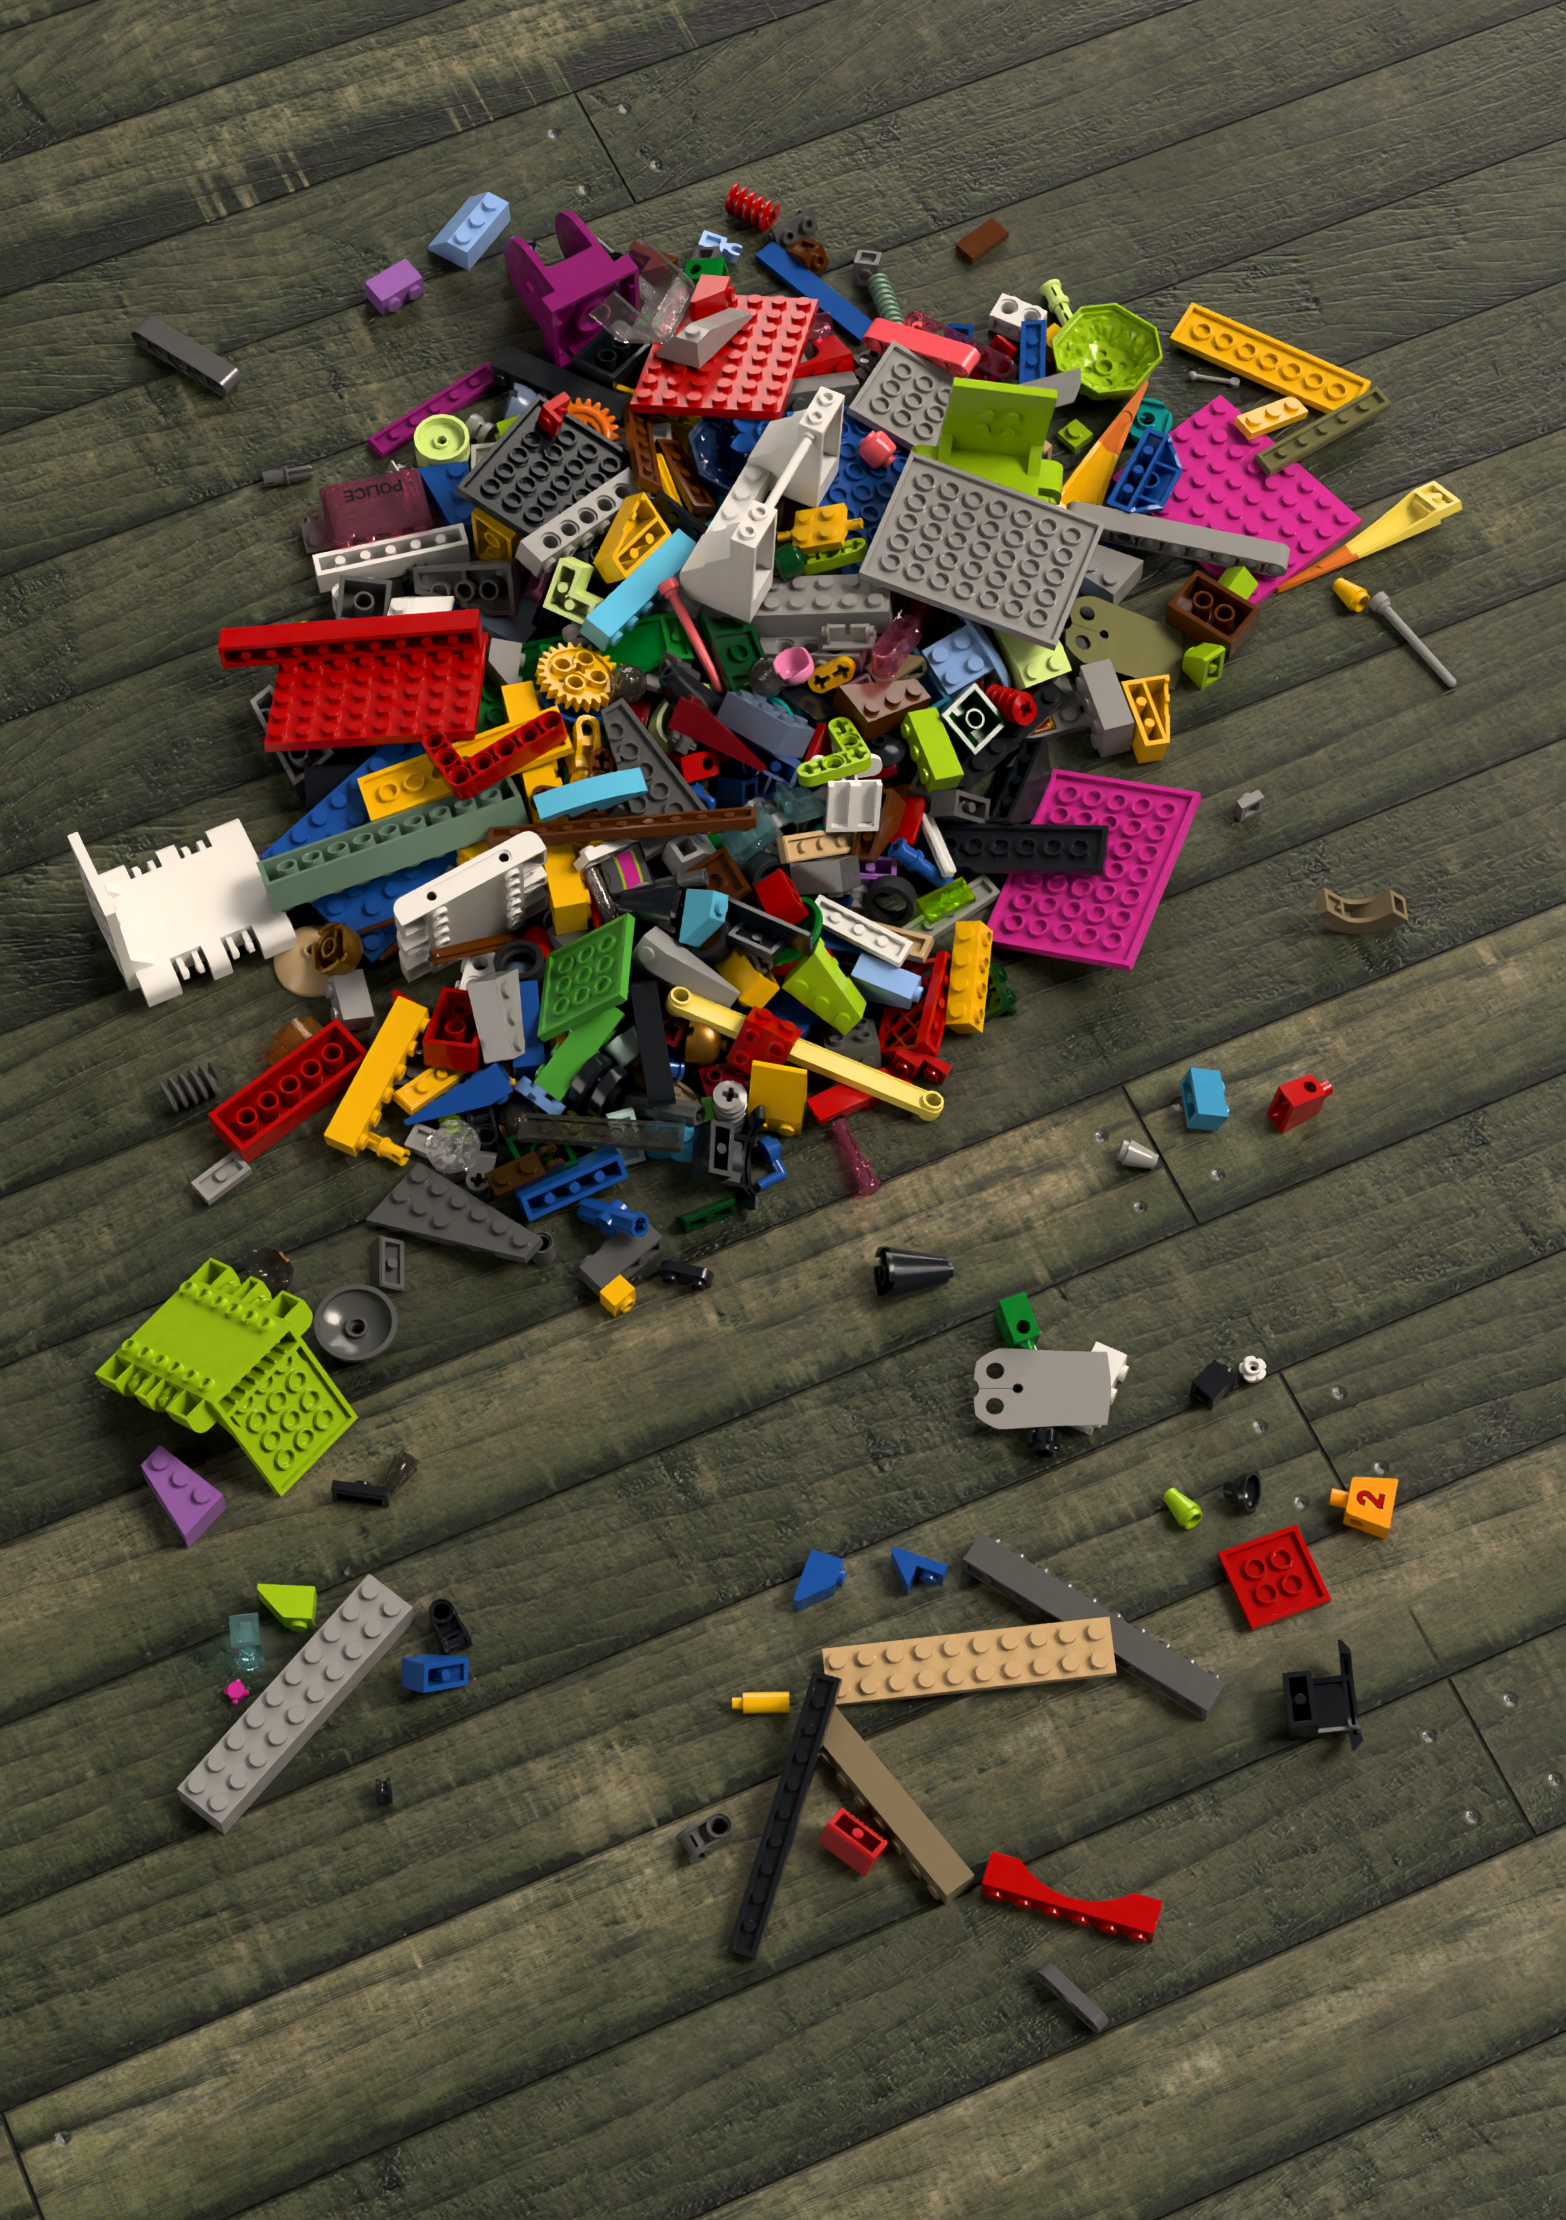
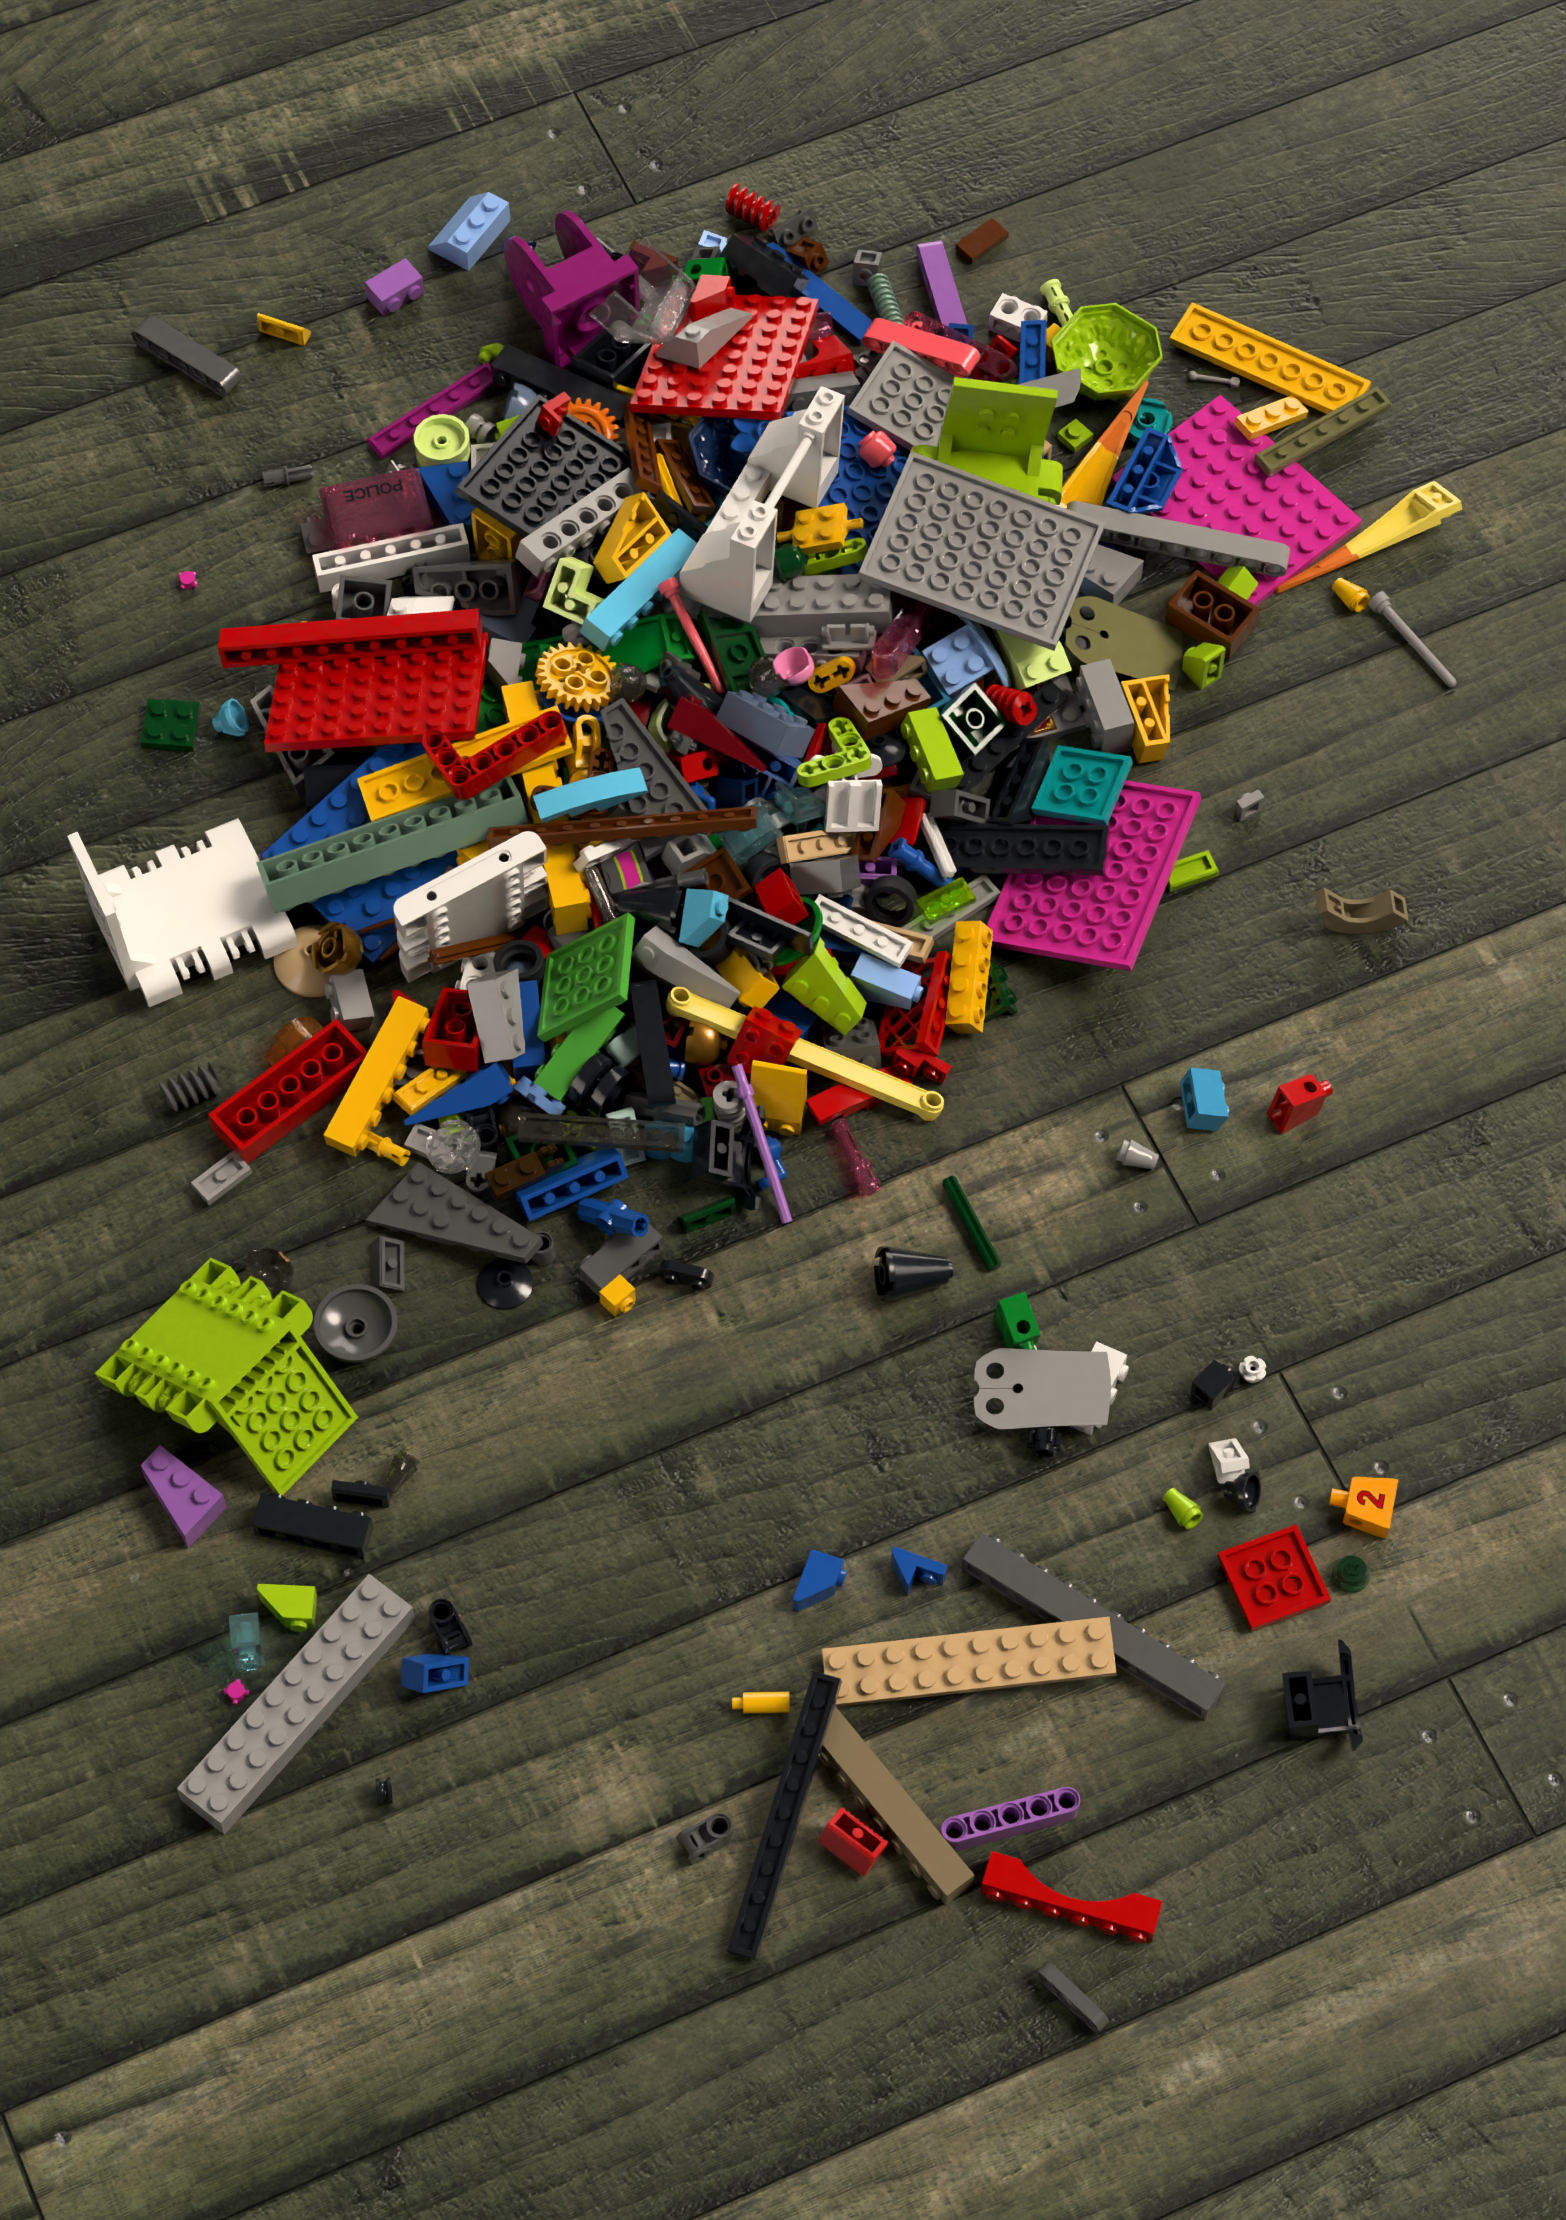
(170, 725): none -> dark green plate
(187, 580): none -> dark pink piece
(231, 719): none -> medium azure piece
(283, 329): none -> yellow slope
(312, 1525): none -> black brick
(489, 352): none -> lime arm
(508, 1294): none -> black dish
(745, 1092): none -> medium lavender bar
(765, 266): none -> black wedge
(940, 283): none -> medium lavender beam
(971, 1223): none -> dark green axle
(1020, 1809): none -> medium lavender beam
(1082, 785): none -> teal plate
(1192, 871): none -> lime tile
(1228, 1459): none -> white slope
(1350, 1574): none -> clear green cone

